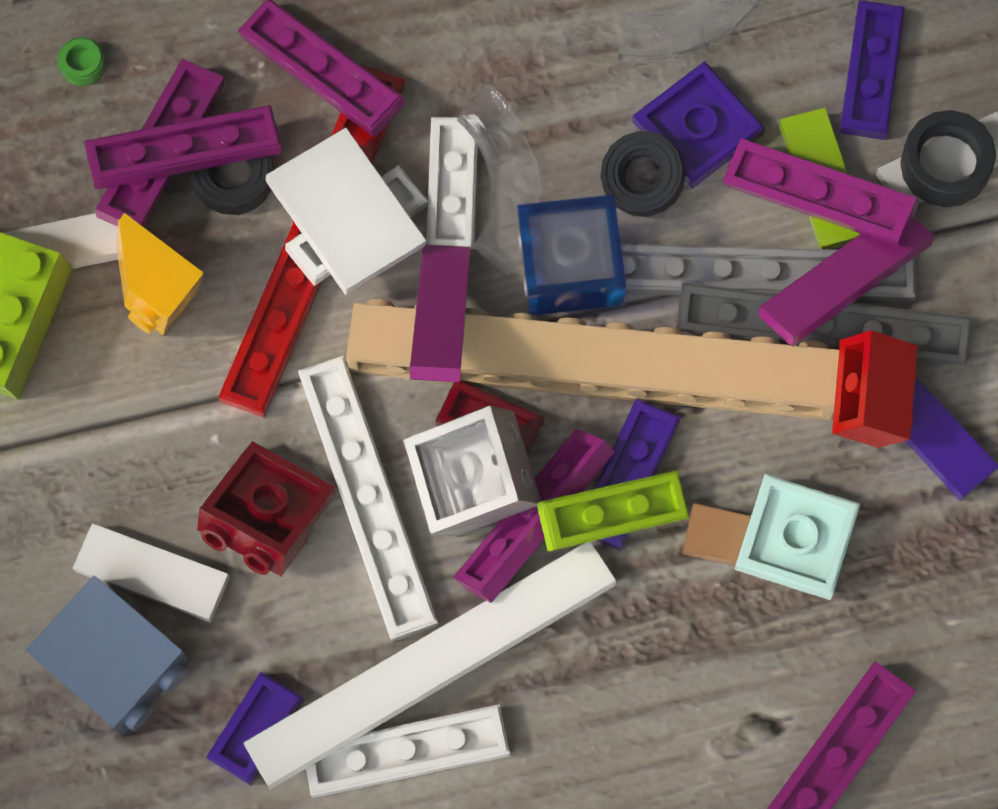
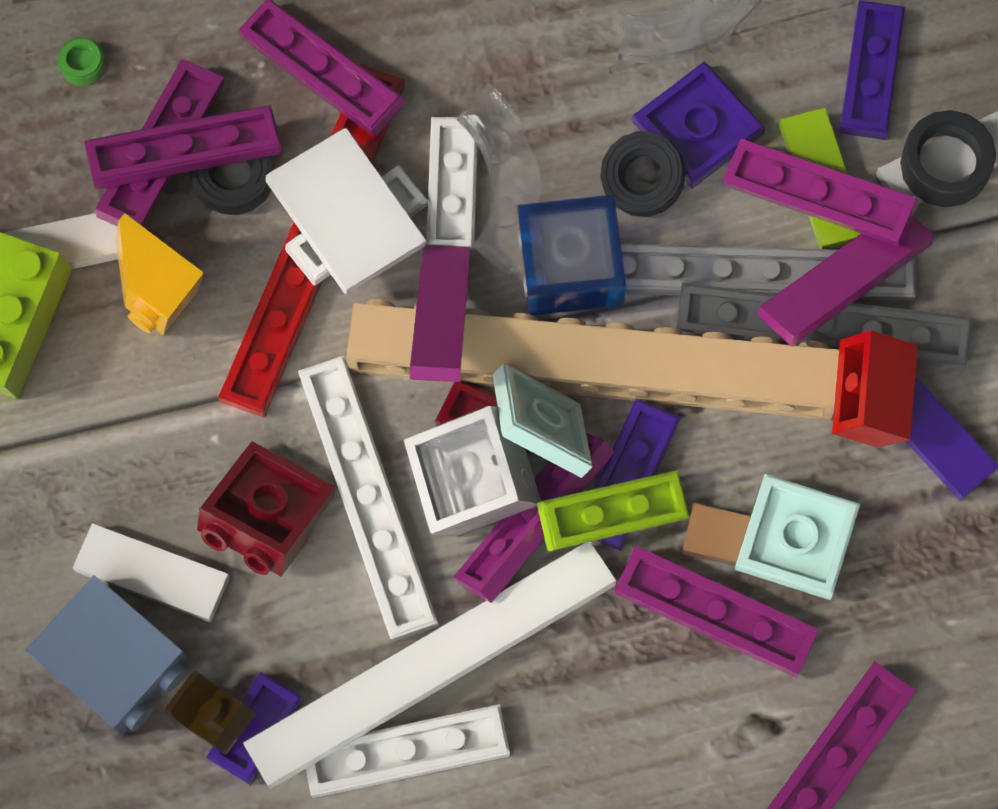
(209, 712): none -> dark brown bracket
(541, 420): none -> light aqua tile
(716, 611): none -> magenta plate

